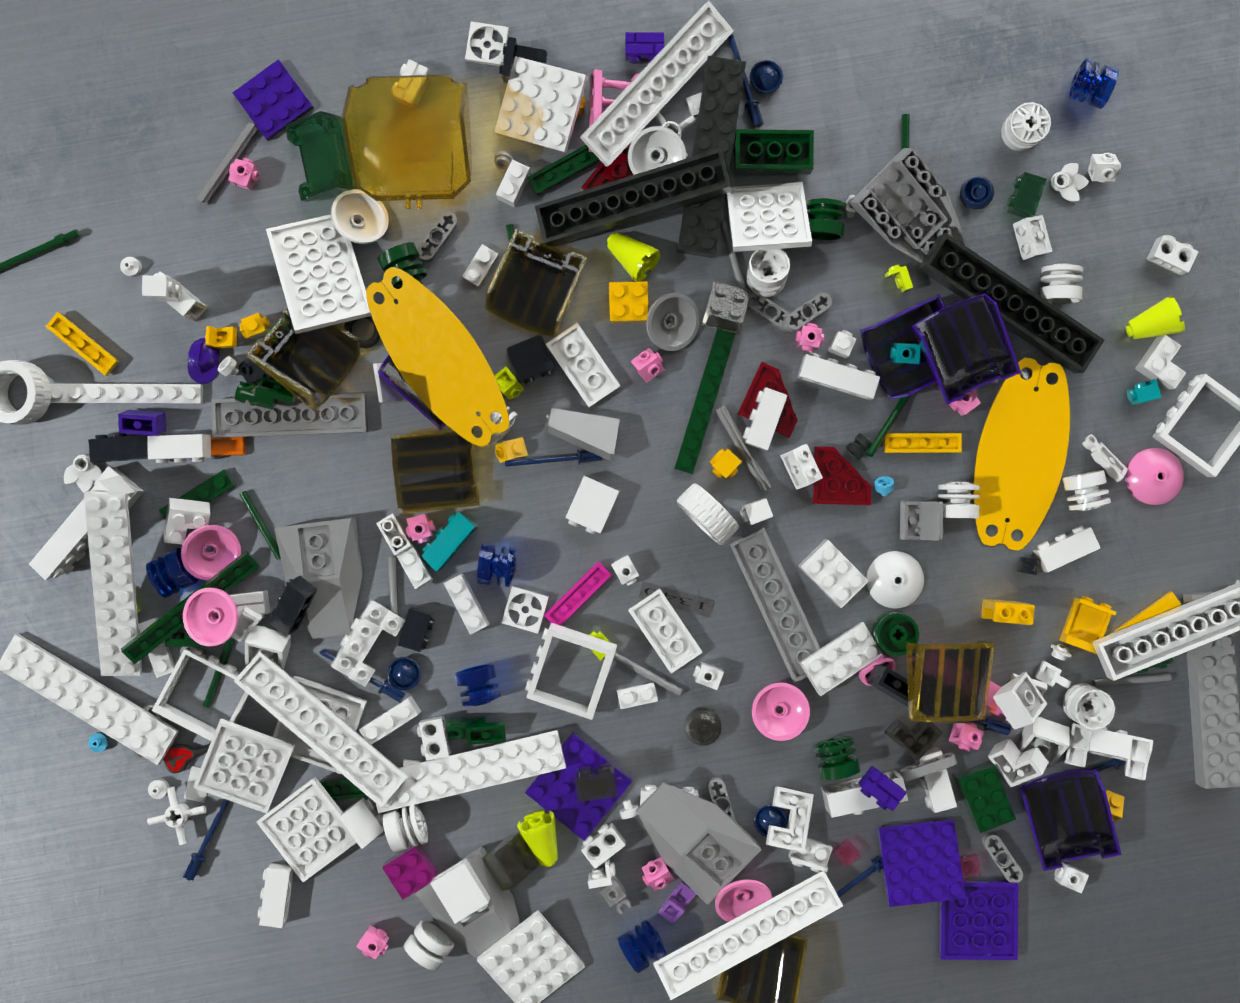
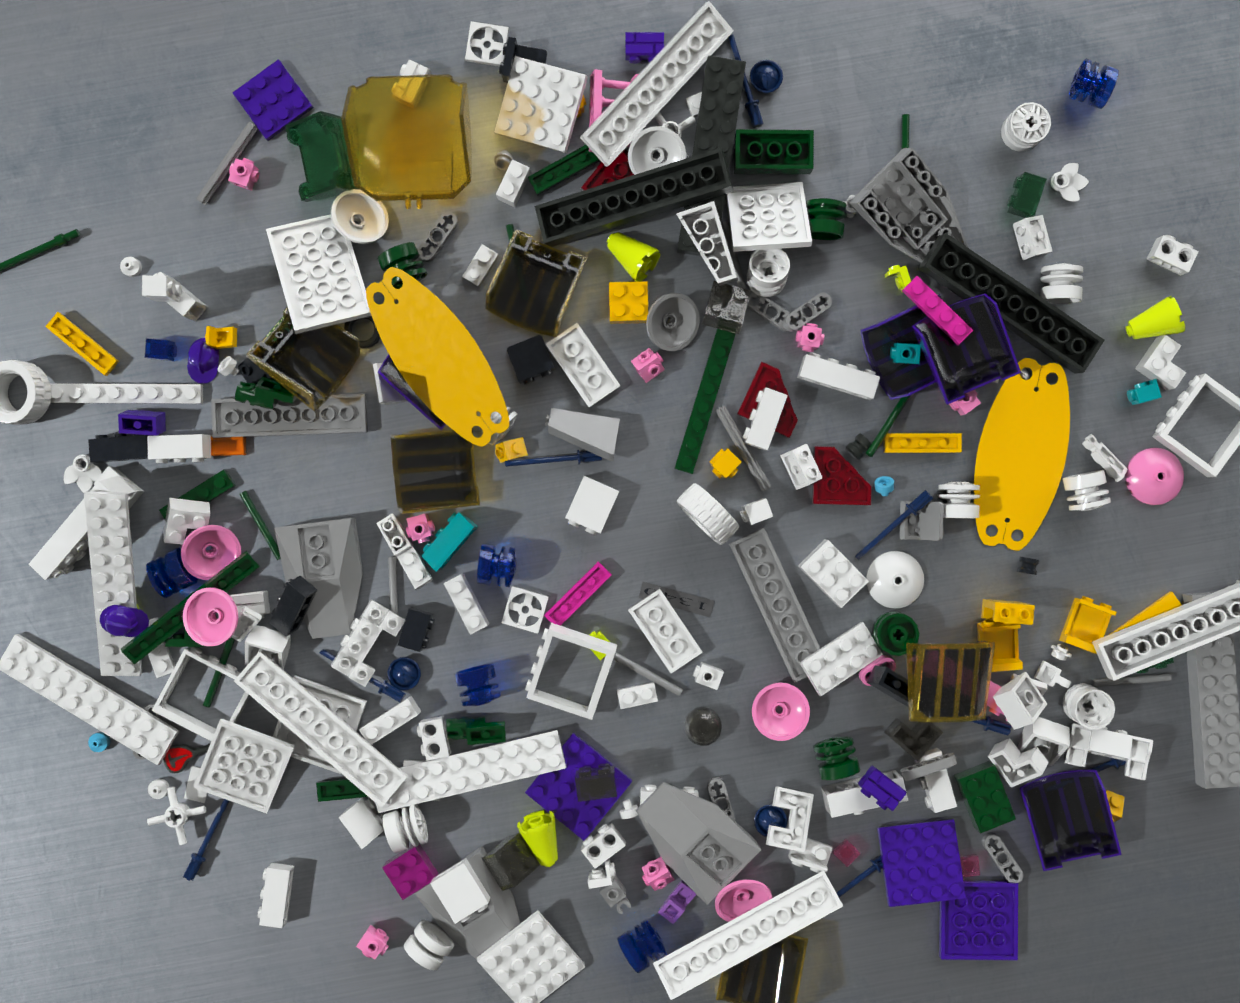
(123, 620): none -> dark purple piece
(160, 350): none -> clear blue brick
(255, 326): yellow brick -> none
(307, 829): white plate -> none
(508, 383): neon yellow bracket -> none
(625, 570): white brick -> none
(708, 236): none -> white wedge
(842, 344): white brick -> none
(917, 504): none -> dark blue piece
(937, 310): none -> dark pink plate
(966, 736): bright pink brick -> none
(977, 192): dark blue hat -> none
(1006, 644): none -> yellow panel
(1066, 548): white brick -> none
(1071, 877): white brick -> none
(1104, 167): white brick -> none

